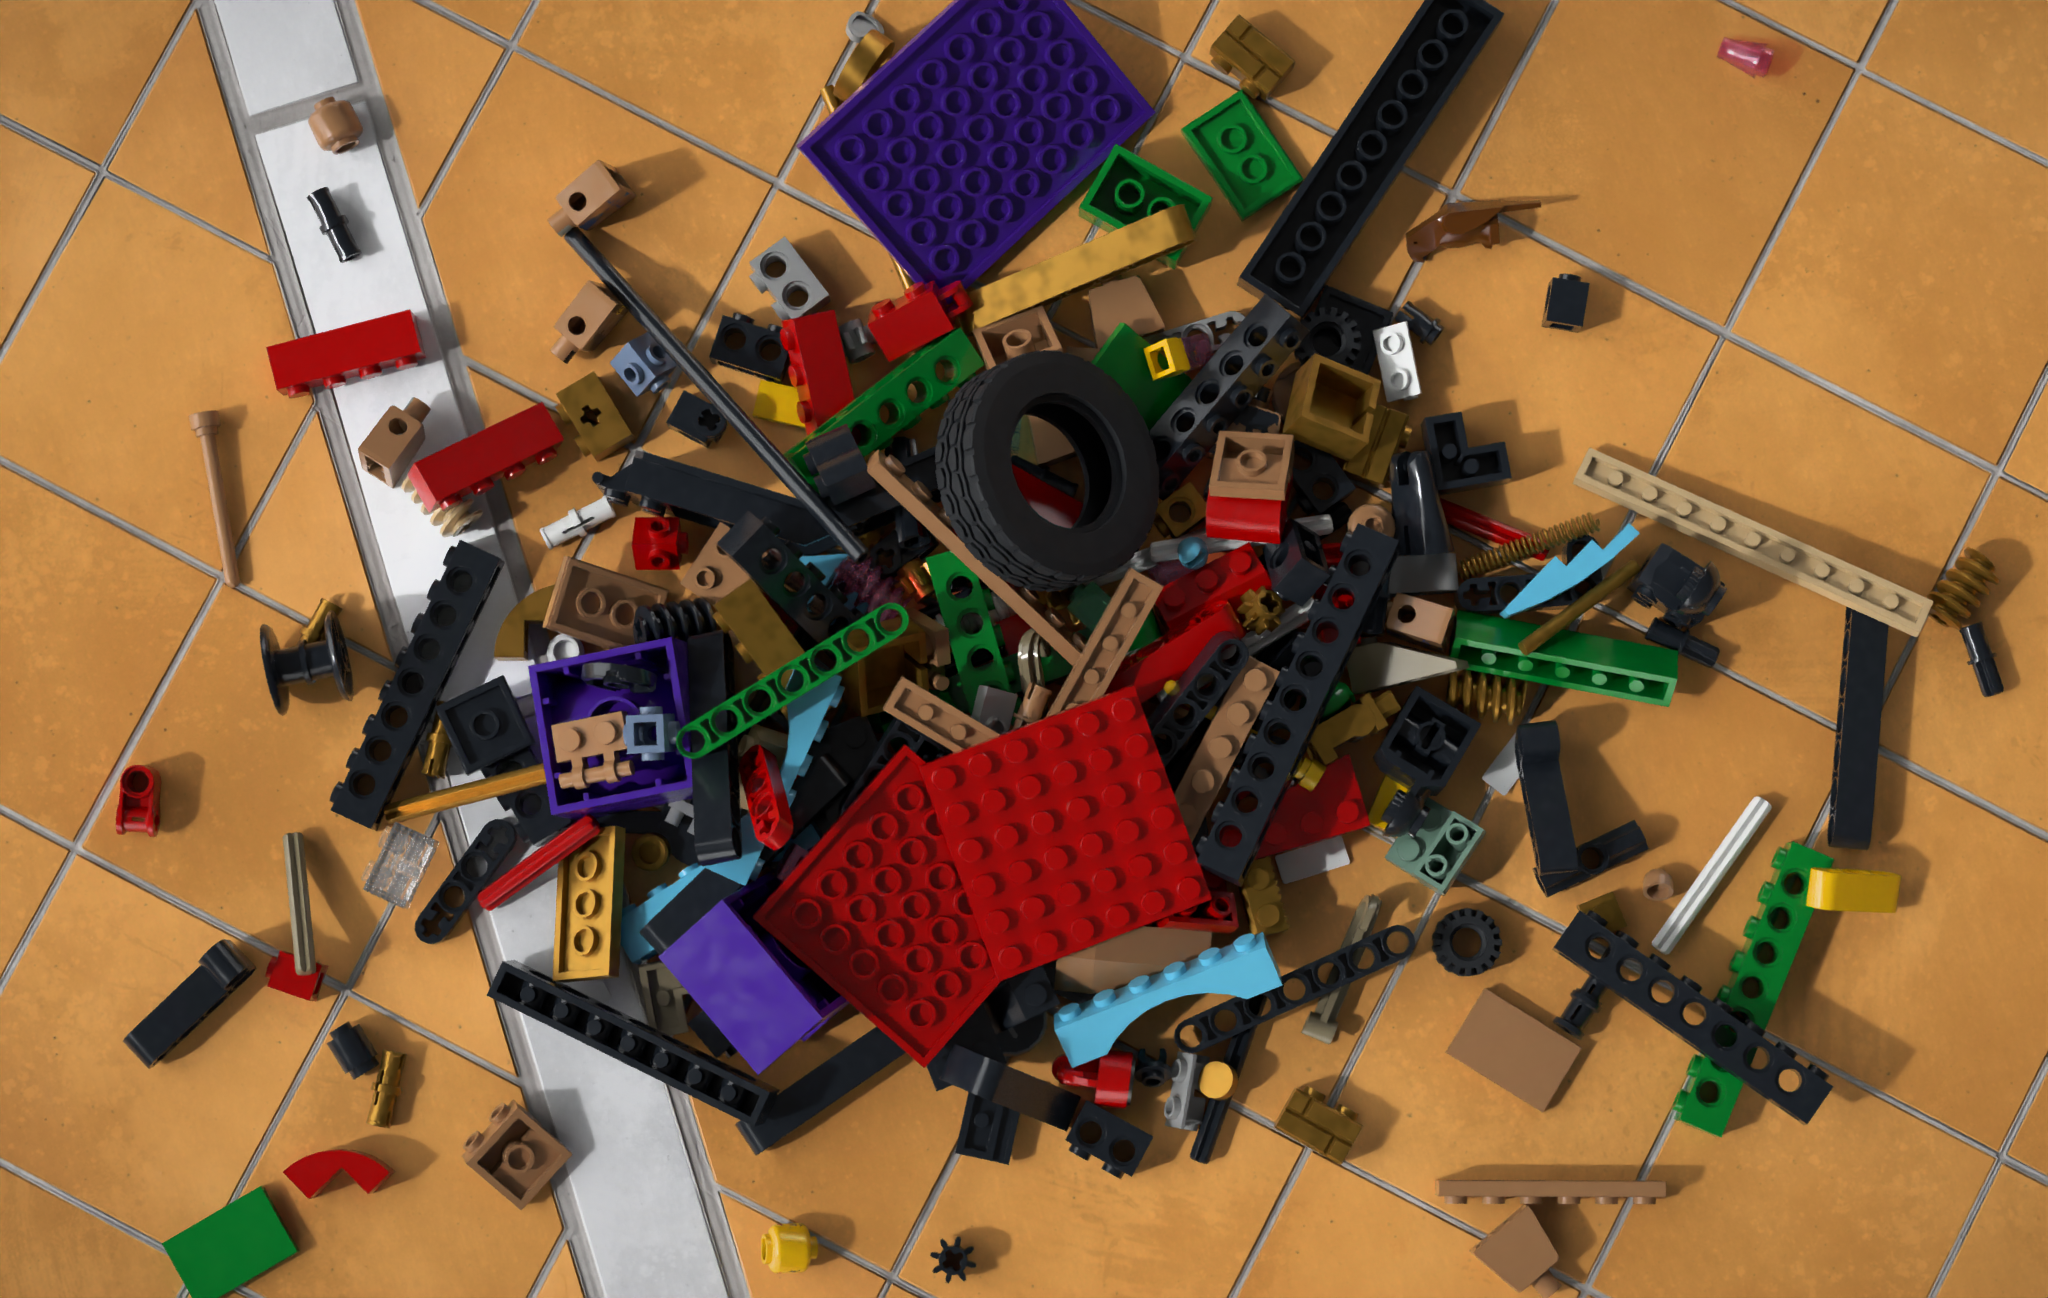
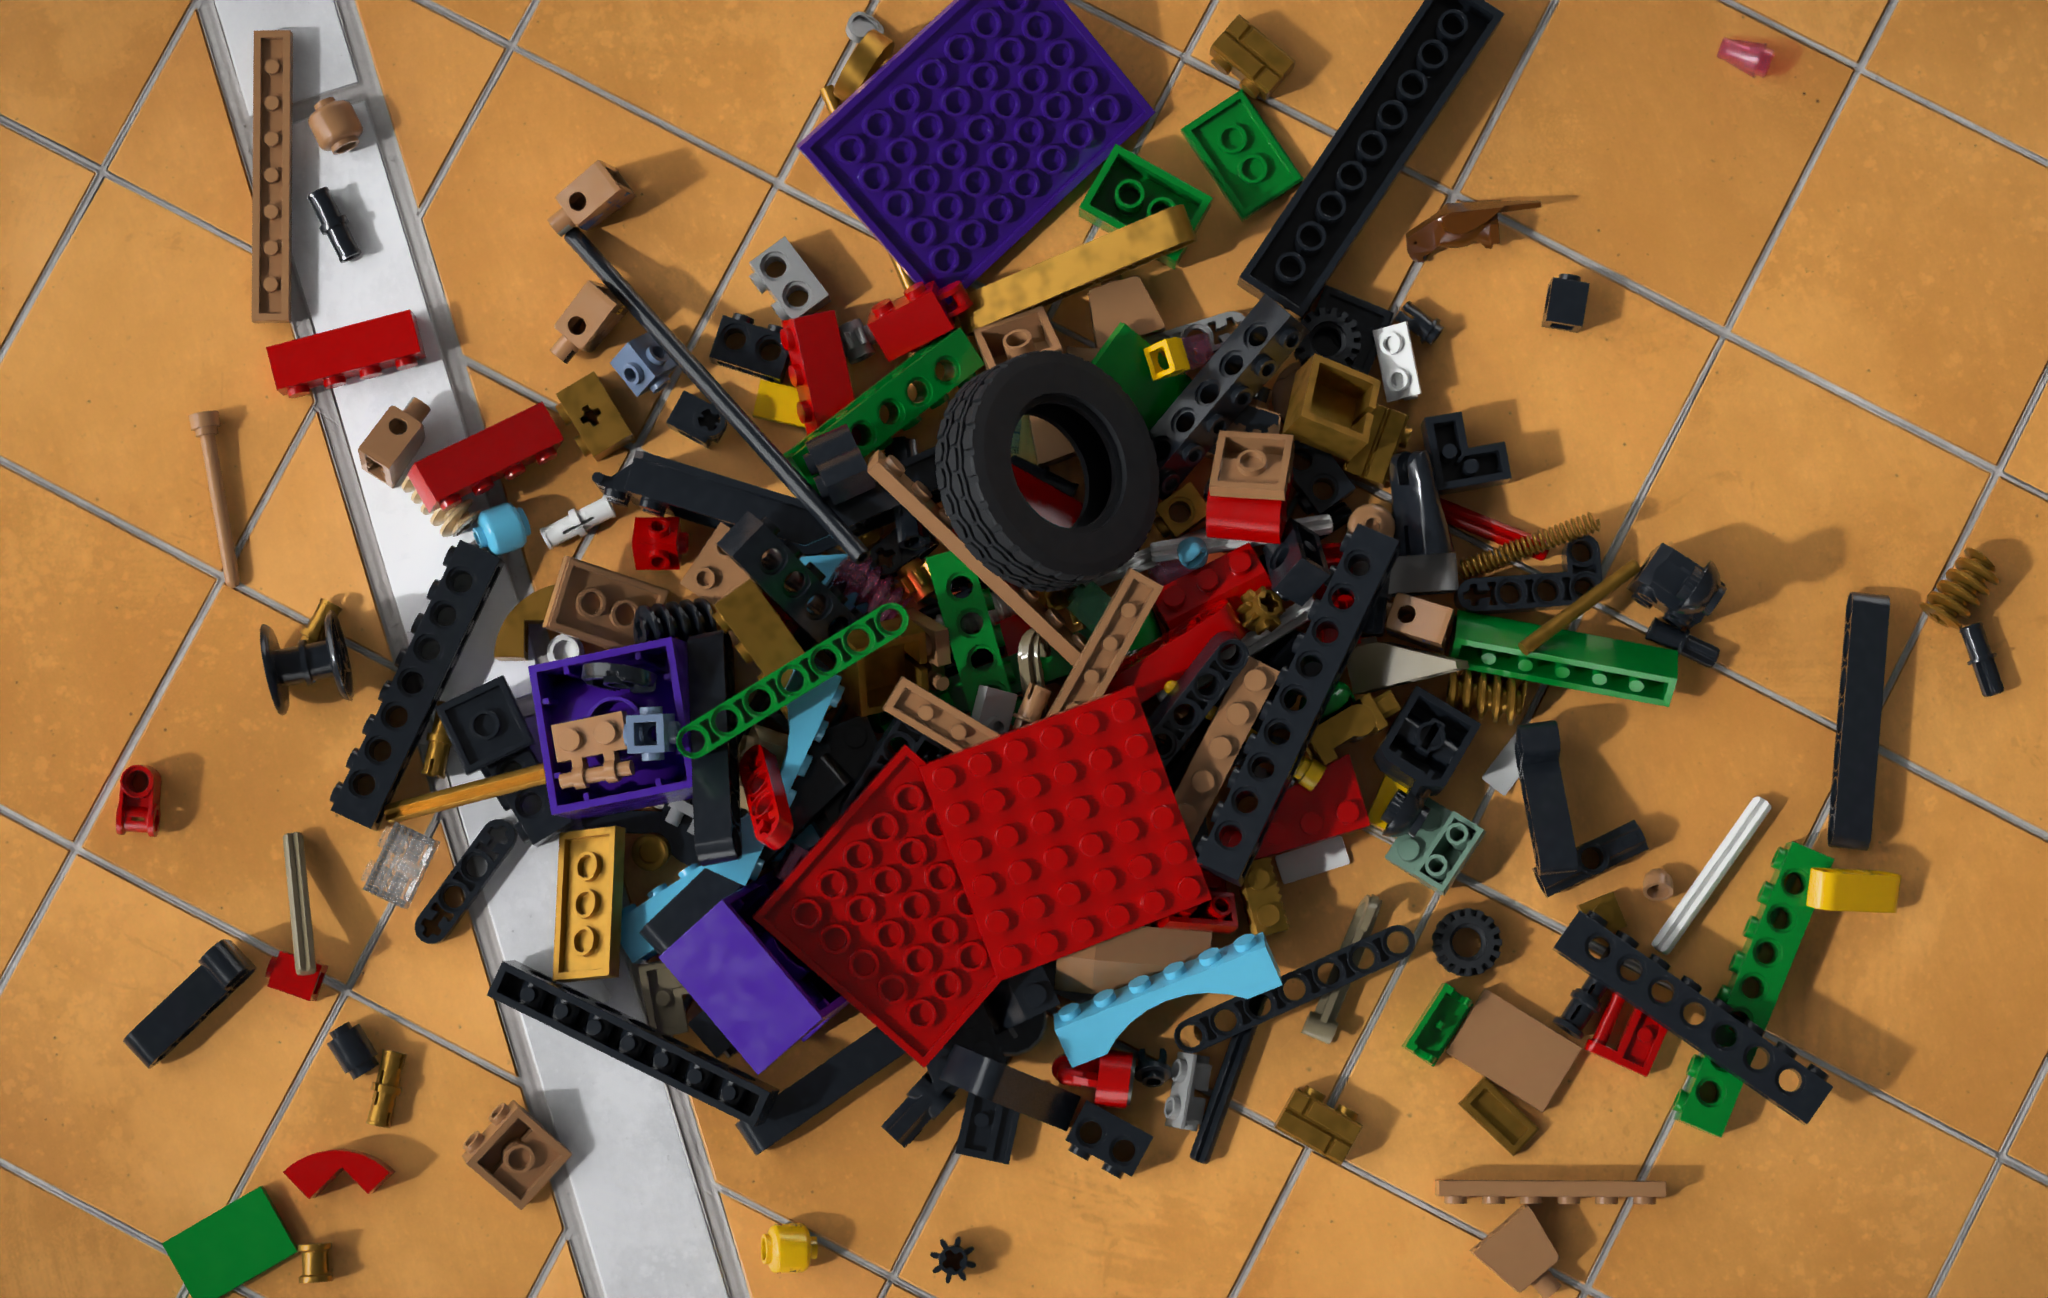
(272, 176): none -> medium nougat plate
(315, 1262): none -> pearl gold bush
(502, 529): none -> medium azure head
(539, 862): red axle -> none
(918, 1109): none -> black piece
(1218, 1080): tile -> none
(1438, 1024): none -> green hinge
(1498, 1116): none -> pearl gold tile
(1558, 578): medium azure slope -> none
(1638, 1042): none -> red plate
(1753, 542): tan plate -> none

